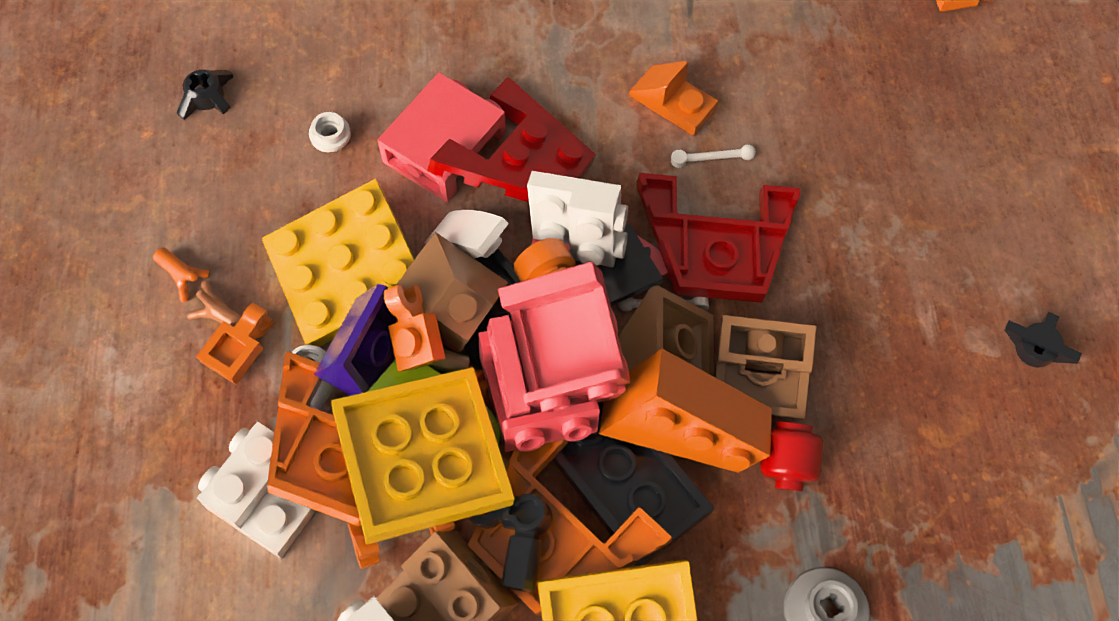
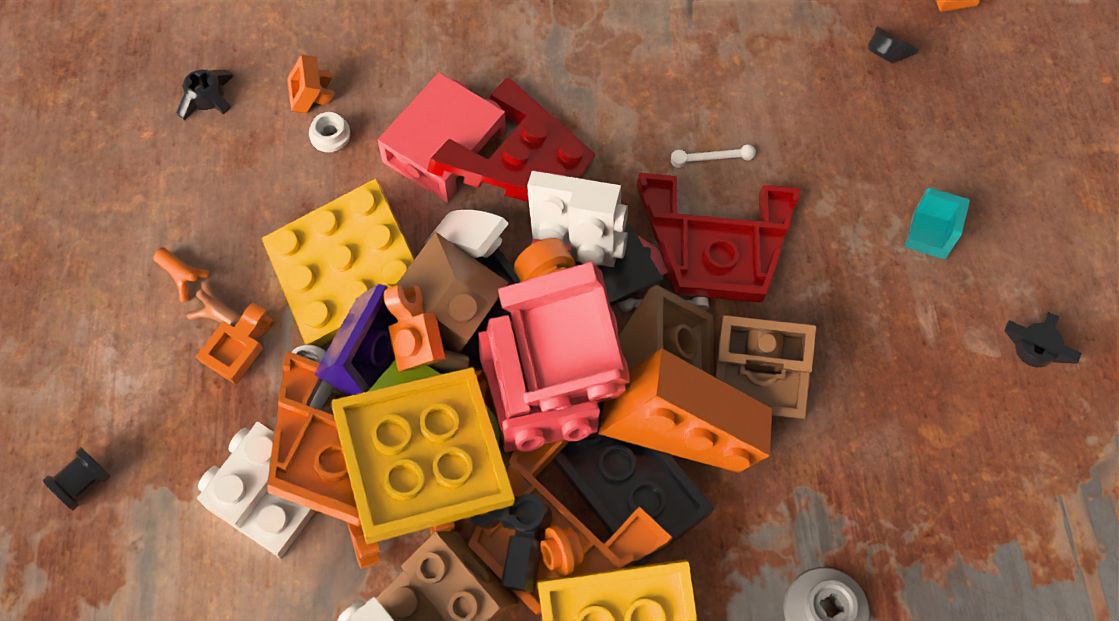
(76, 479): none -> black bush
(306, 85): none -> orange tile
(561, 550): none -> orange plate
(673, 98): orange slope -> none
(793, 456): red head -> none
(890, 47): none -> black piece
(937, 223): none -> teal panel

